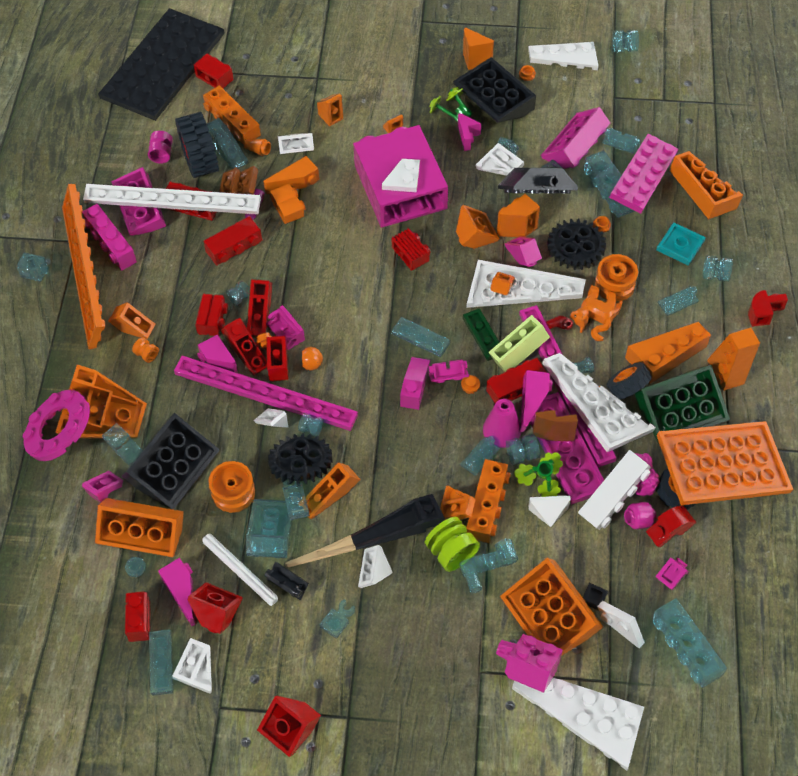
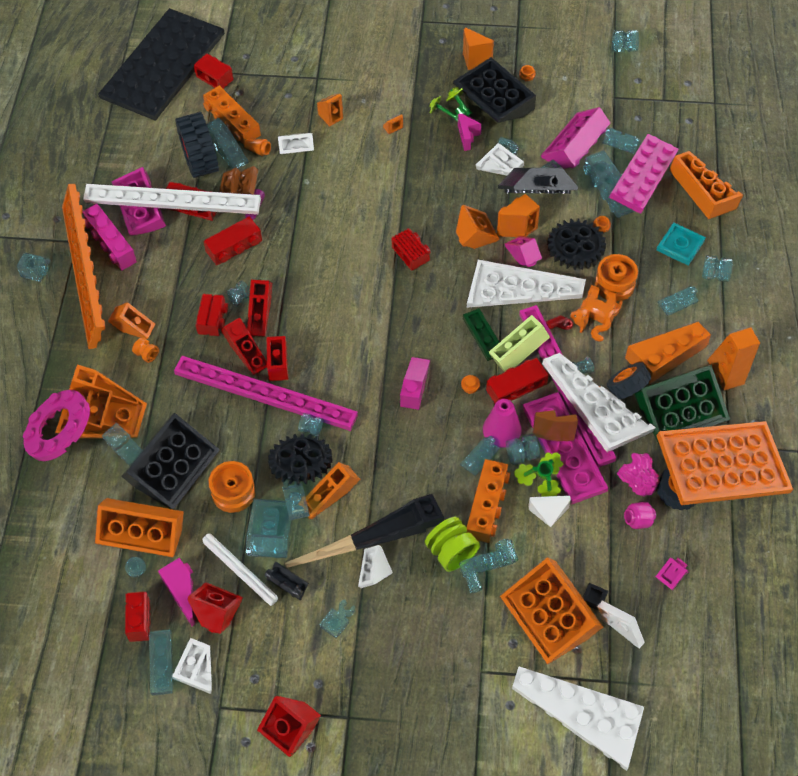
(102, 485): dark pink slope -> none
(160, 147): dark pink wheel -> none
(216, 354): dark pink slope -> none
(261, 340): orange plate -> none
(273, 418): white slope -> none
(286, 326): dark pink hinge -> none
(287, 203): orange brick -> none
(298, 175): orange slope -> none
(311, 358): orange piece -> none
(380, 155): dark pink brick -> none
(403, 176): white wing -> none
(421, 337): clear light blue plate -> none
(439, 373): dark pink hinge -> none
(456, 504): orange wing -> none
(502, 283): orange slope -> none
(530, 661): dark pink hinge -> none
(535, 388): dark pink slope -> none
(575, 54): white wing -> none
(614, 490): white brick -> none
(670, 523): red brick -> none
(675, 614): clear light blue brick -> none
(762, 307): red brick -> none

